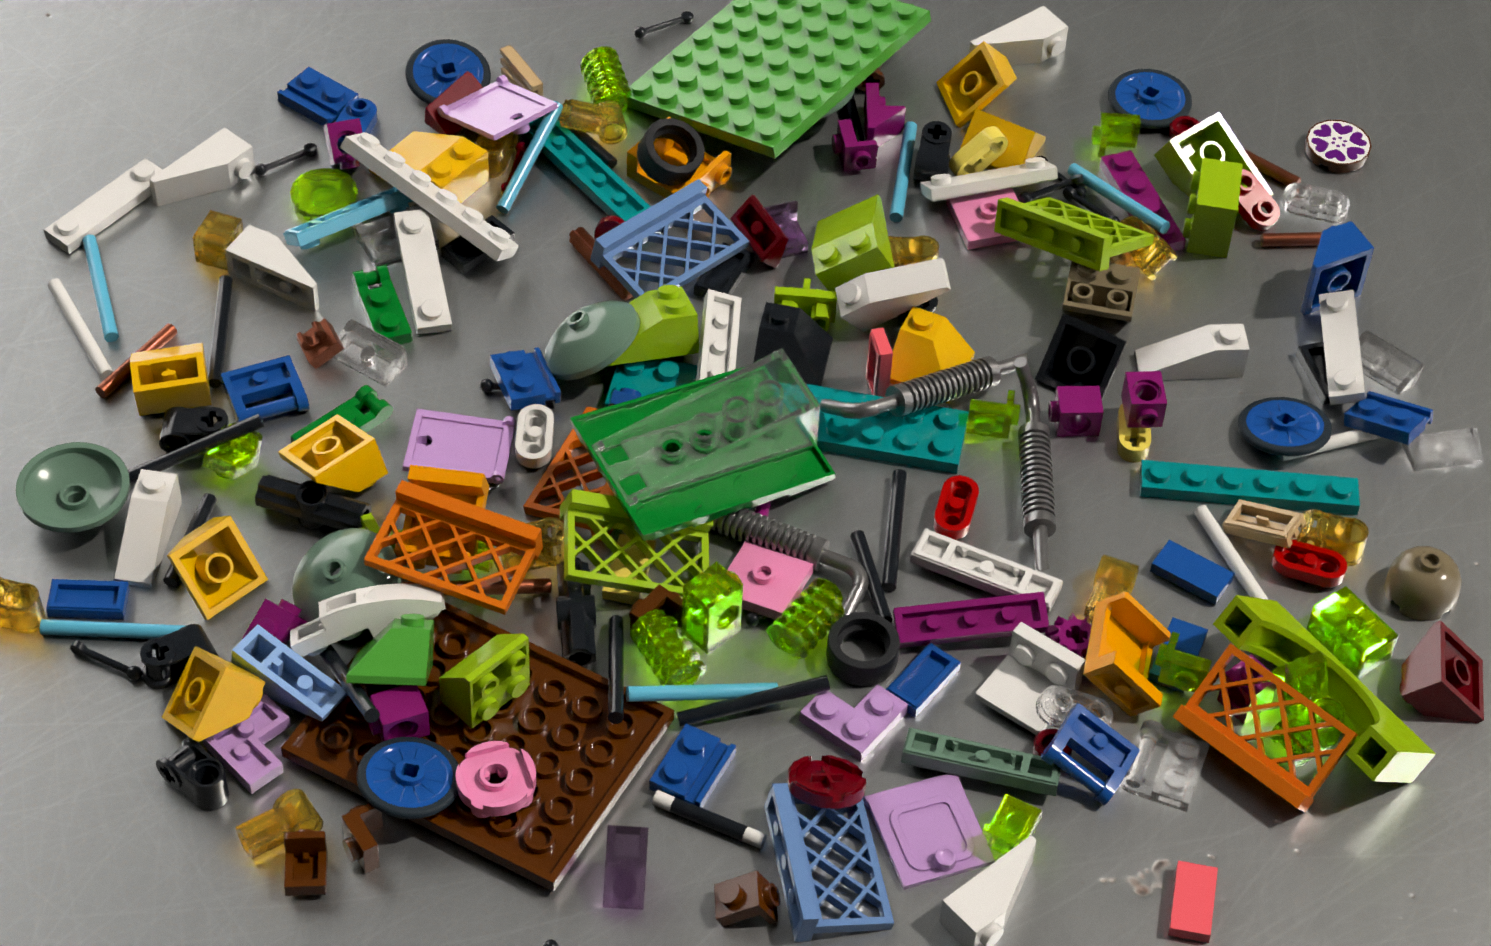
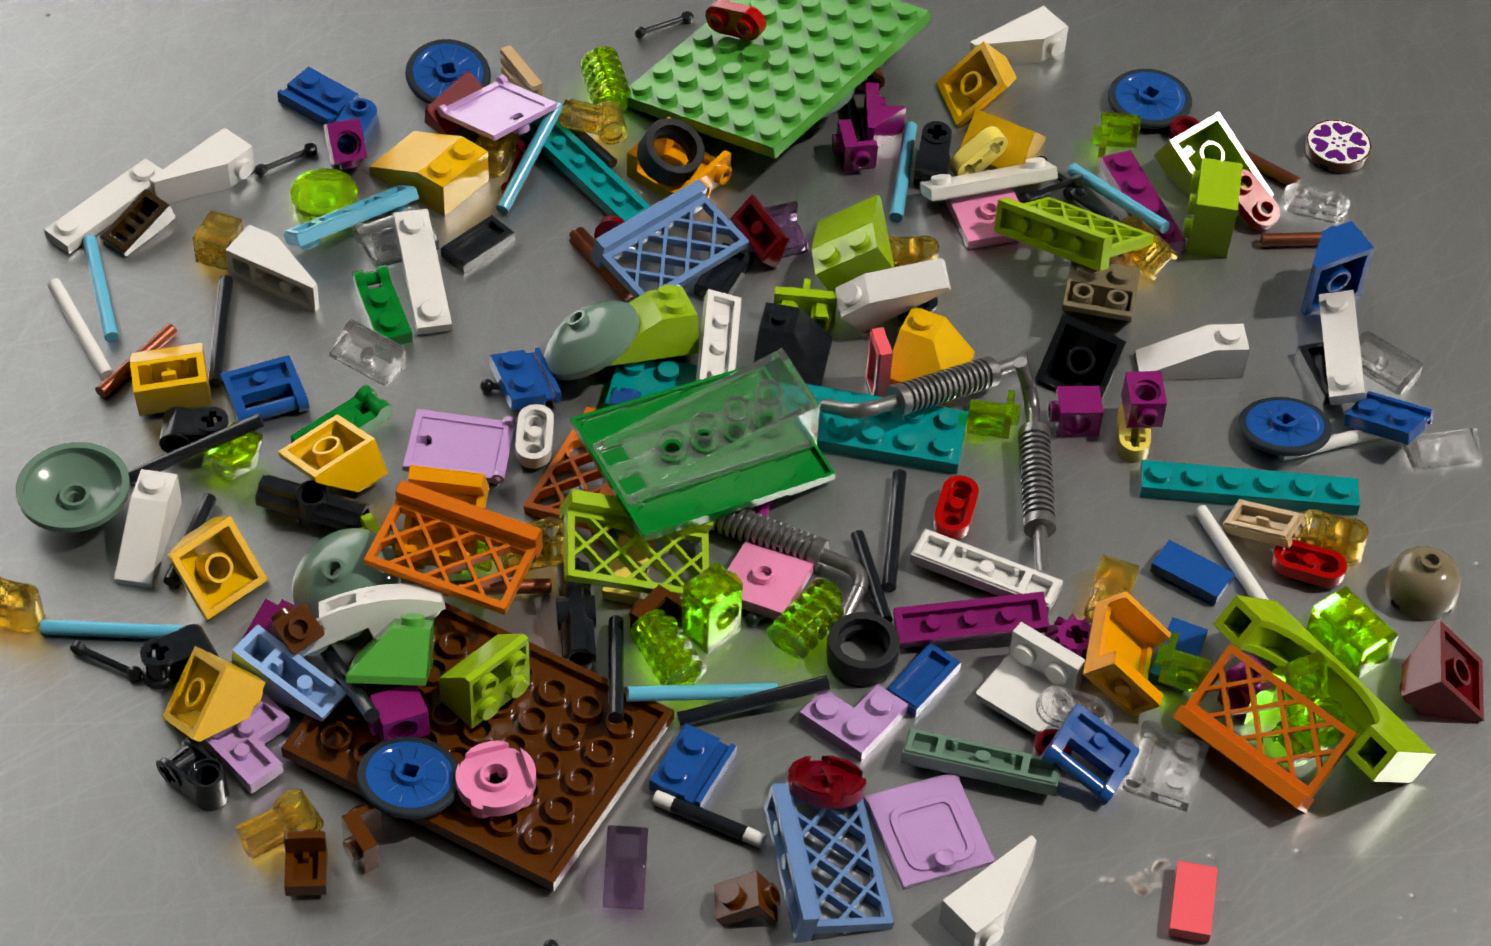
(87, 599): blue tile -> none
(137, 210): none -> dark brown slope
(296, 628): none -> reddish brown bracket
(320, 343): copper tile -> none
(437, 201): white plate -> none
(735, 19): none -> red plate
(1011, 824): clear neon green bracket -> none

